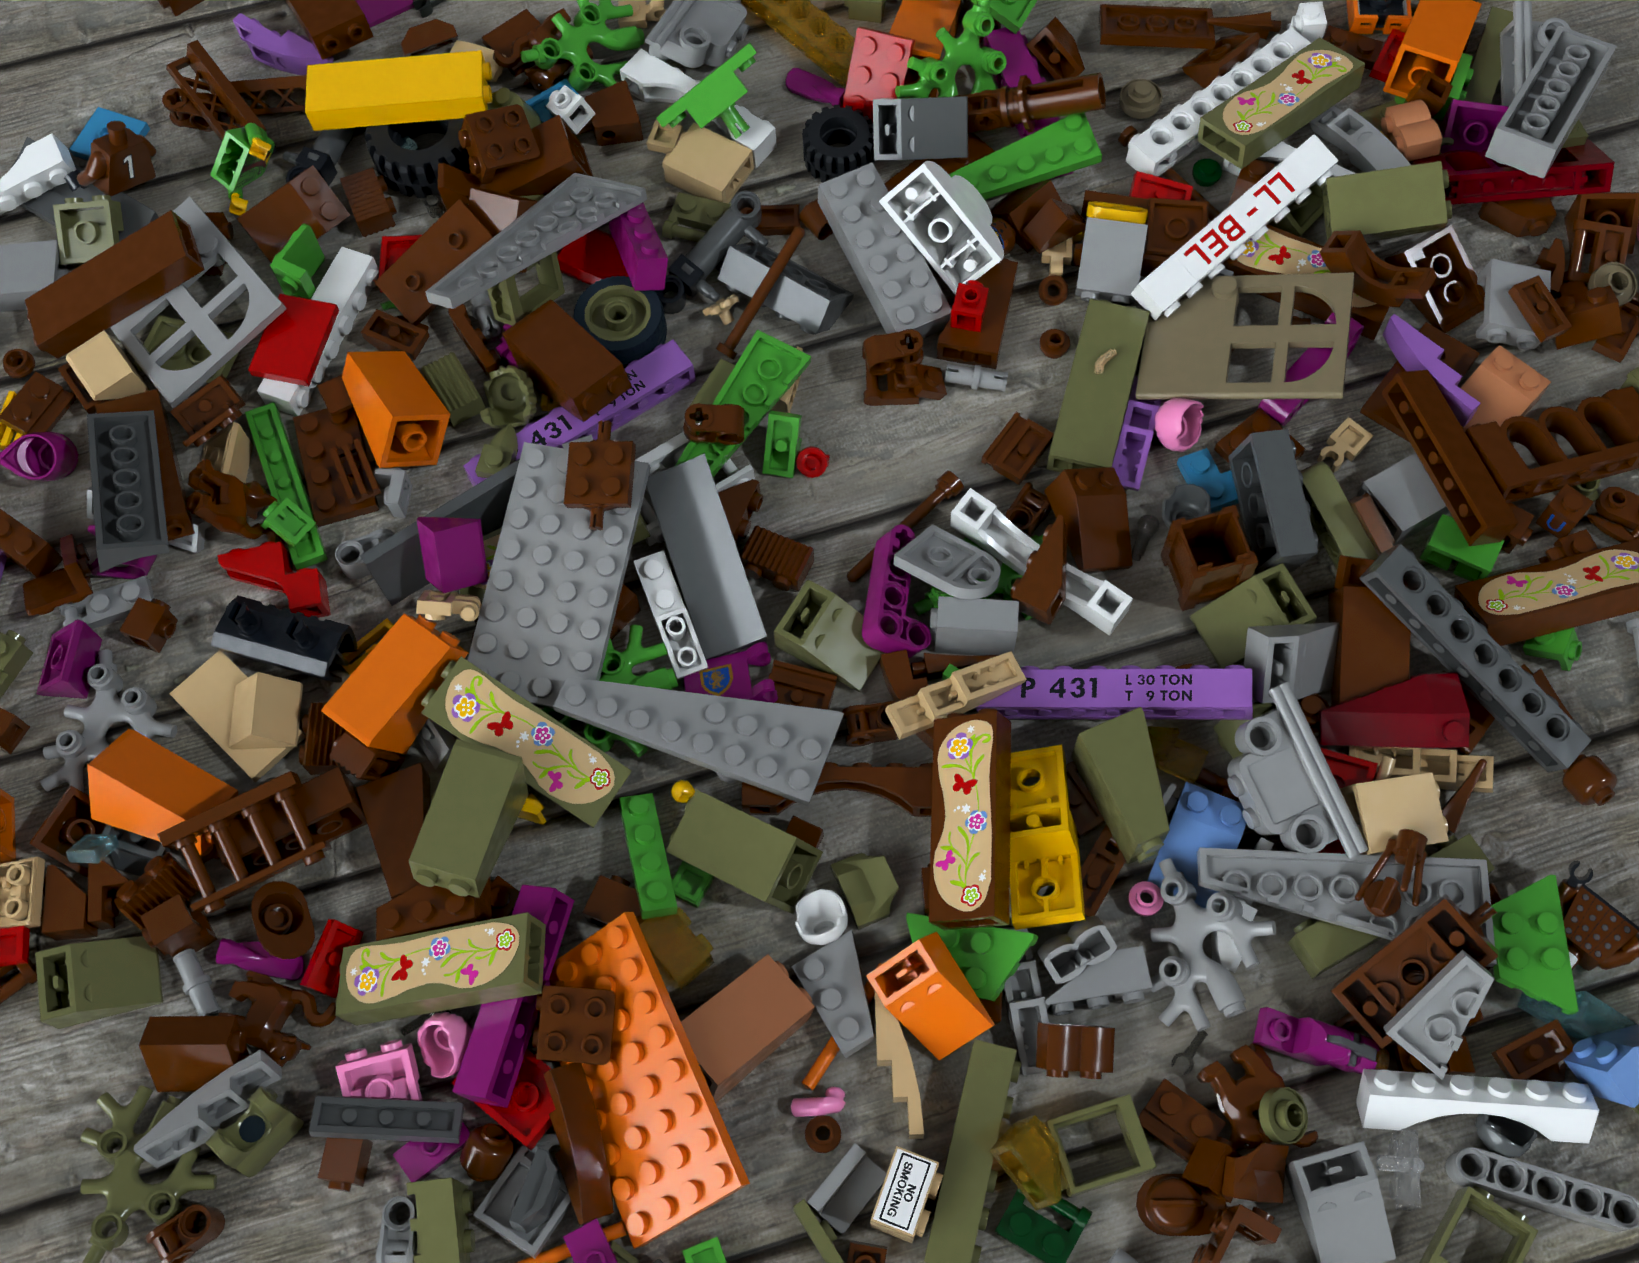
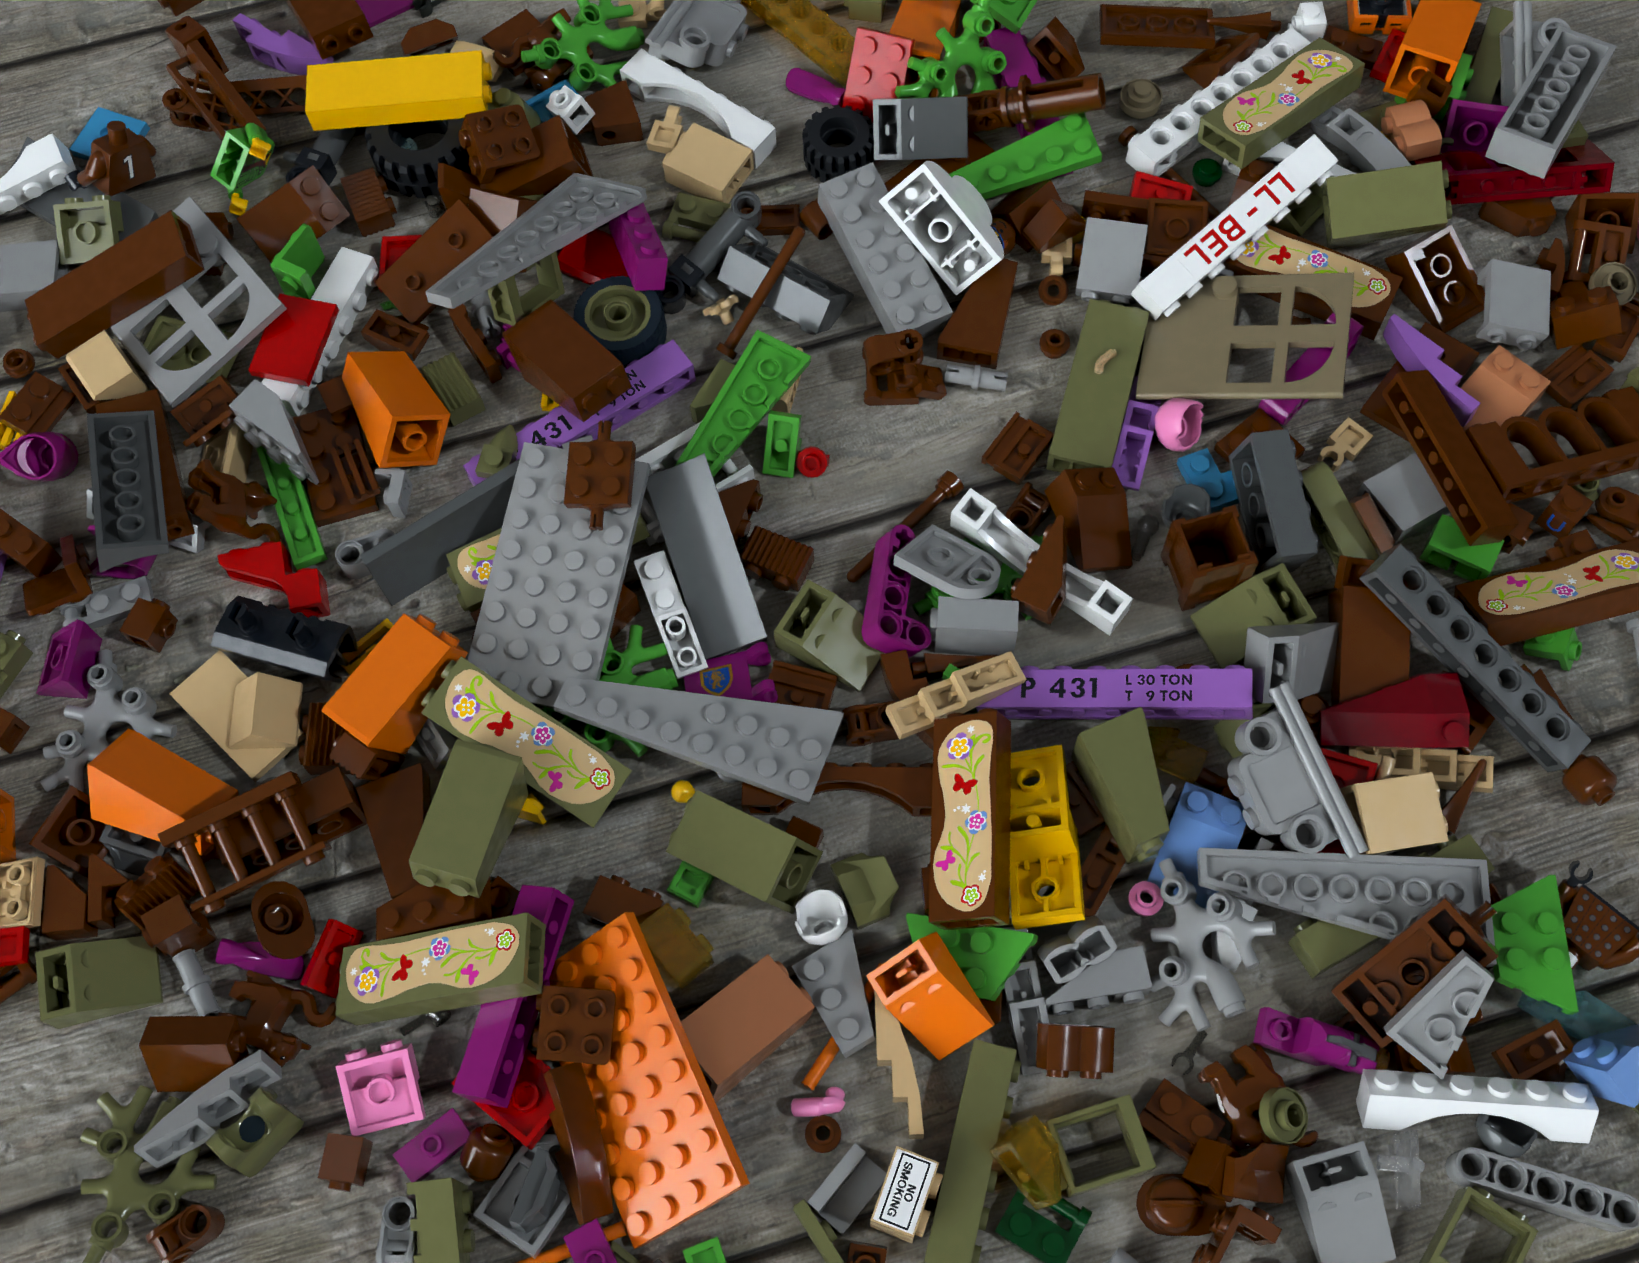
(92, 848): clear light blue tile -> none
(189, 30): none -> reddish brown torso
(271, 426): none -> light grey slope
(287, 521): bright green bracket -> none
(386, 1119): dark grey plate -> none
(438, 605): tan plate -> none
(444, 1043): bright pink hair -> none
(452, 552): magenta slope -> none
(509, 398): olive hair -> none
(647, 856): bright green plate -> none
(715, 96): bright green brick -> none
(718, 423): reddish brown piece -> none
(969, 306): red brick -> none
(1116, 212): yellow plate -> none
(1372, 276): reddish brown arch -> none
(1383, 897): reddish brown plate -> none
(1408, 851): reddish brown plant -> none
(1539, 309): reddish brown plate -> none
(1575, 375): none -> reddish brown plate

